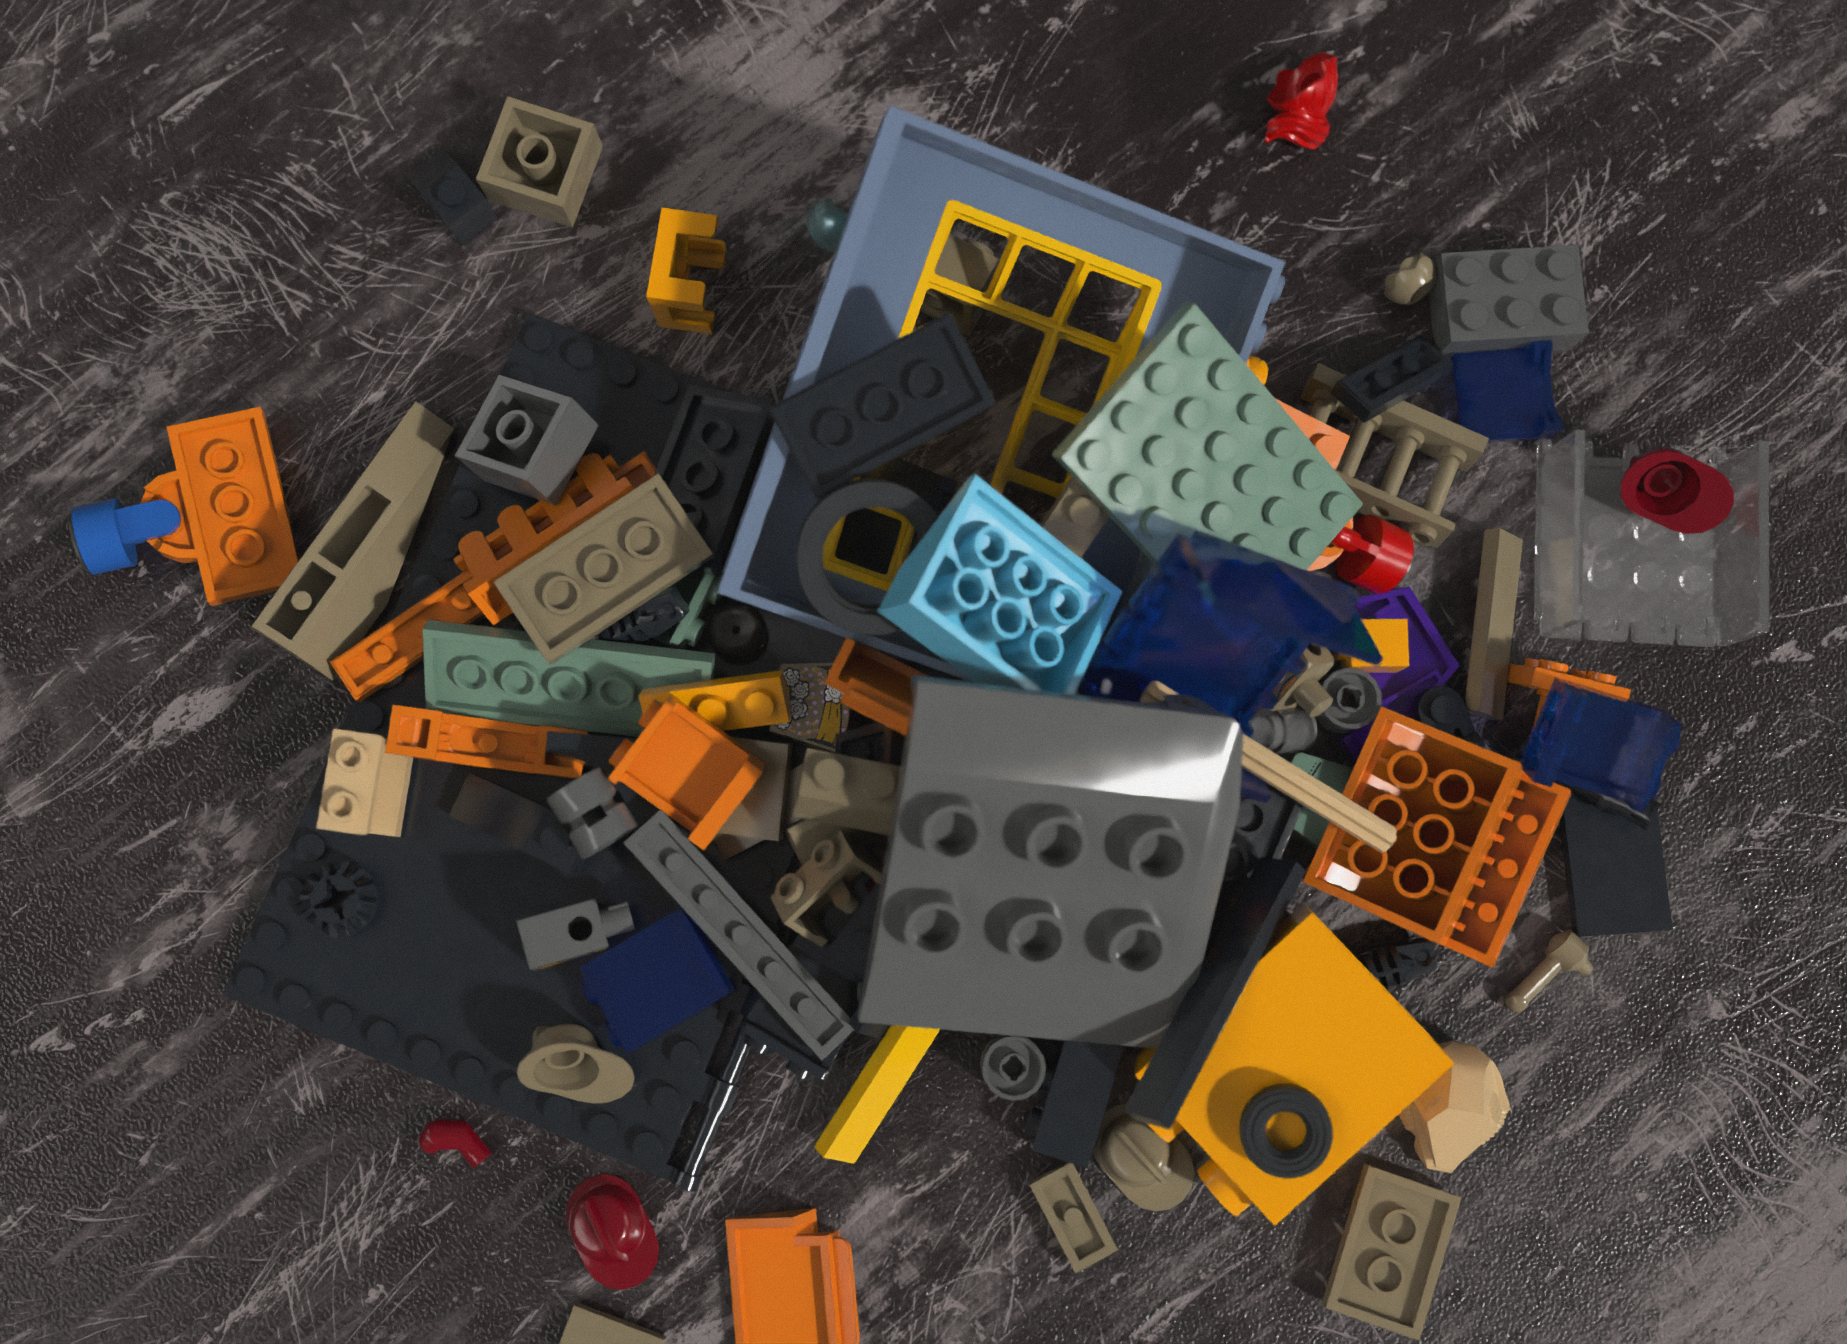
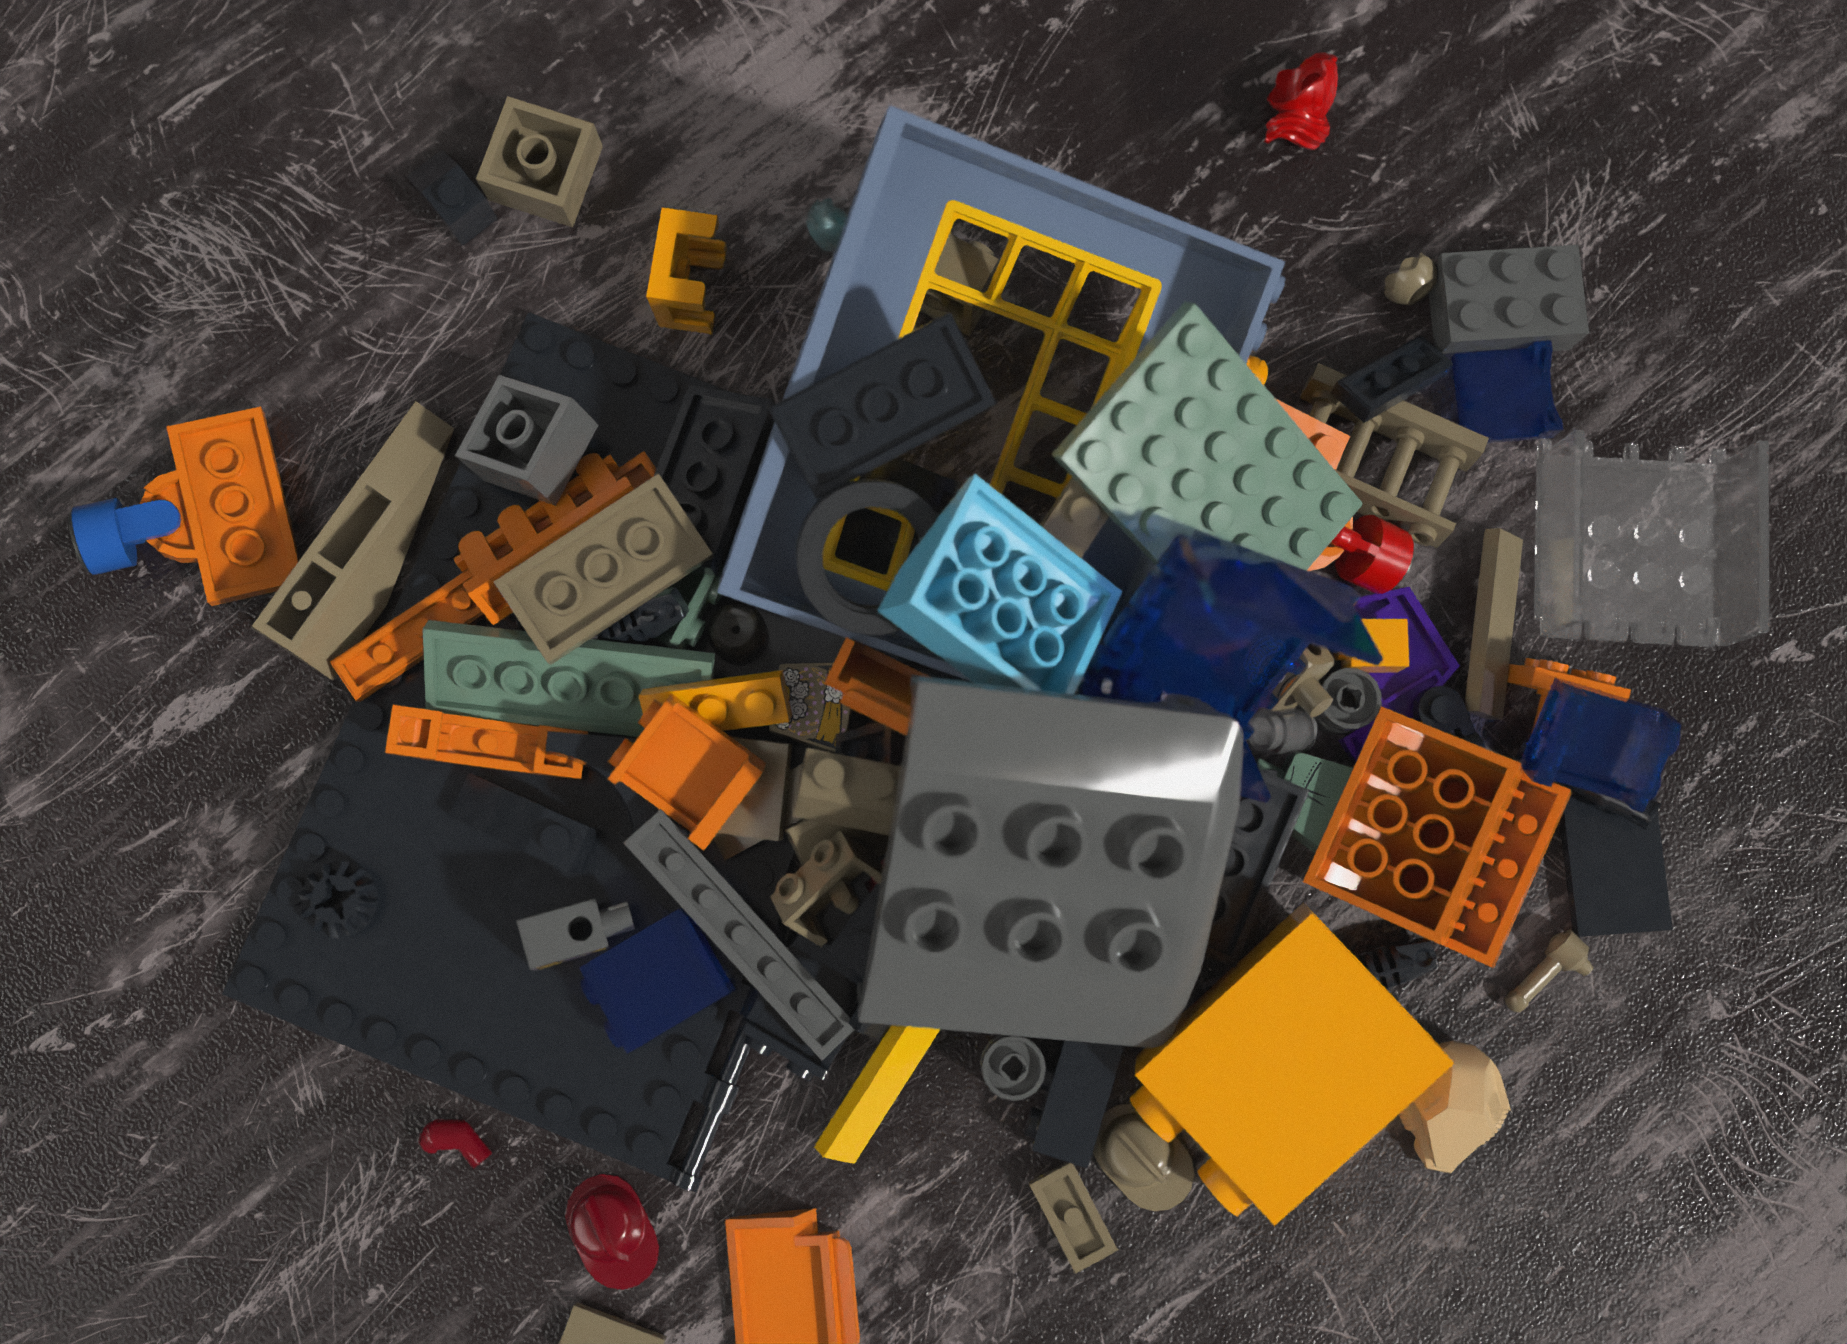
(364, 786): tan panel -> none
(571, 1065): dark tan piece -> none
(581, 799): dark grey wheel -> none
(1214, 993): black tile -> none
(1280, 1162): black tyre -> none
(1303, 787): tan axle -> none
(1391, 1251): dark tan plate -> none
(1676, 491): dark red piece -> none

